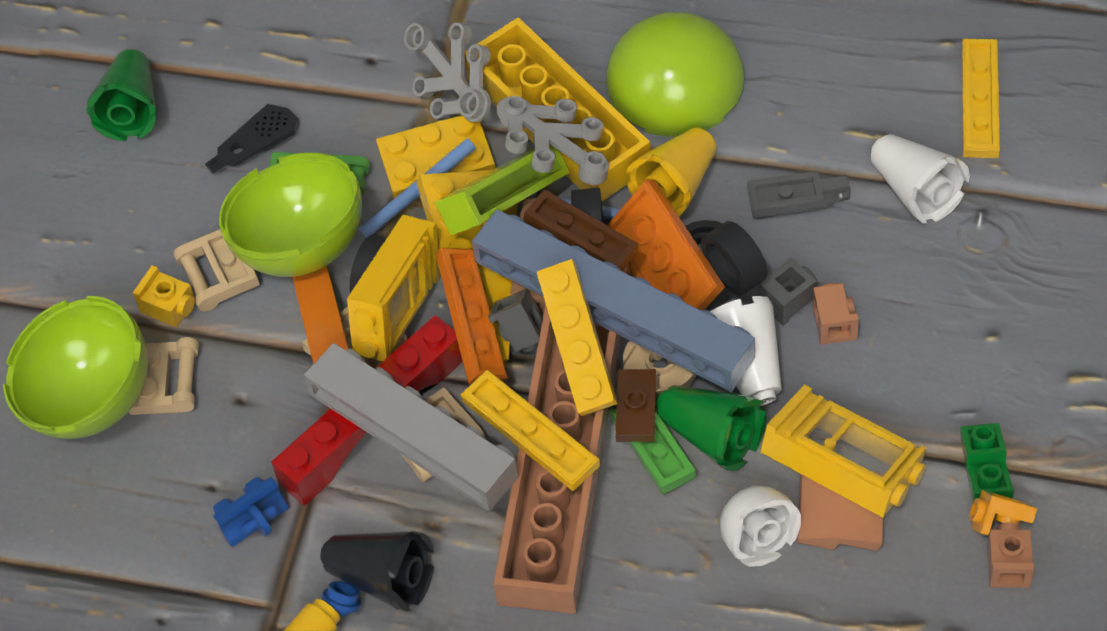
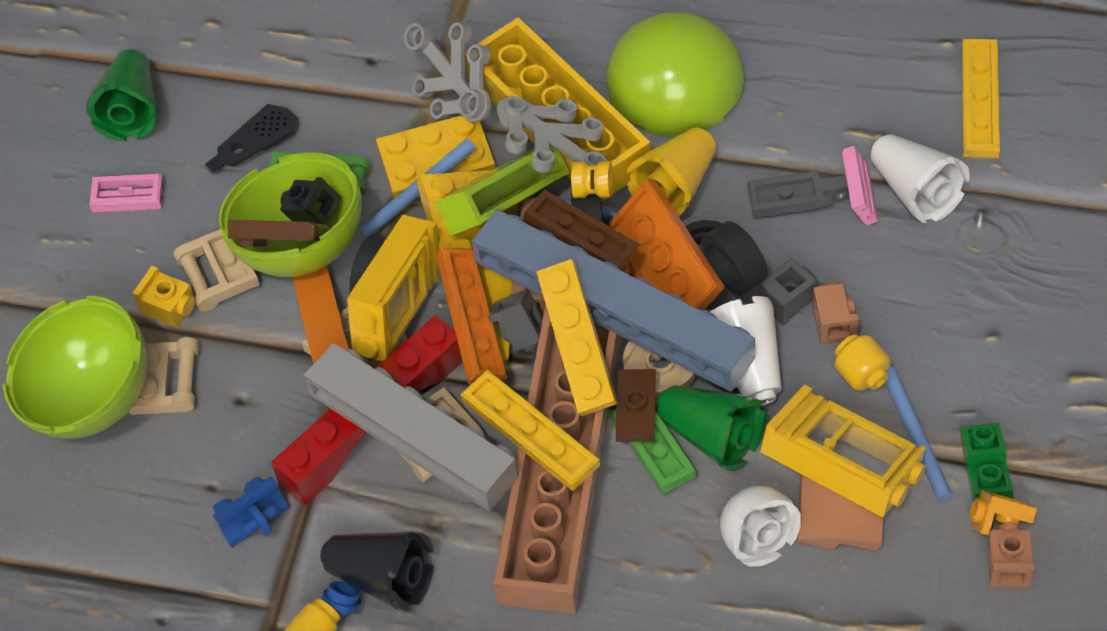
(125, 197): none -> bright pink tile
(256, 233): none -> reddish brown container
(301, 197): none -> black brick
(592, 179): none -> yellow wheel
(859, 186): none -> bright pink tile
(862, 362): none -> yellow head
(917, 435): none -> medium blue bar

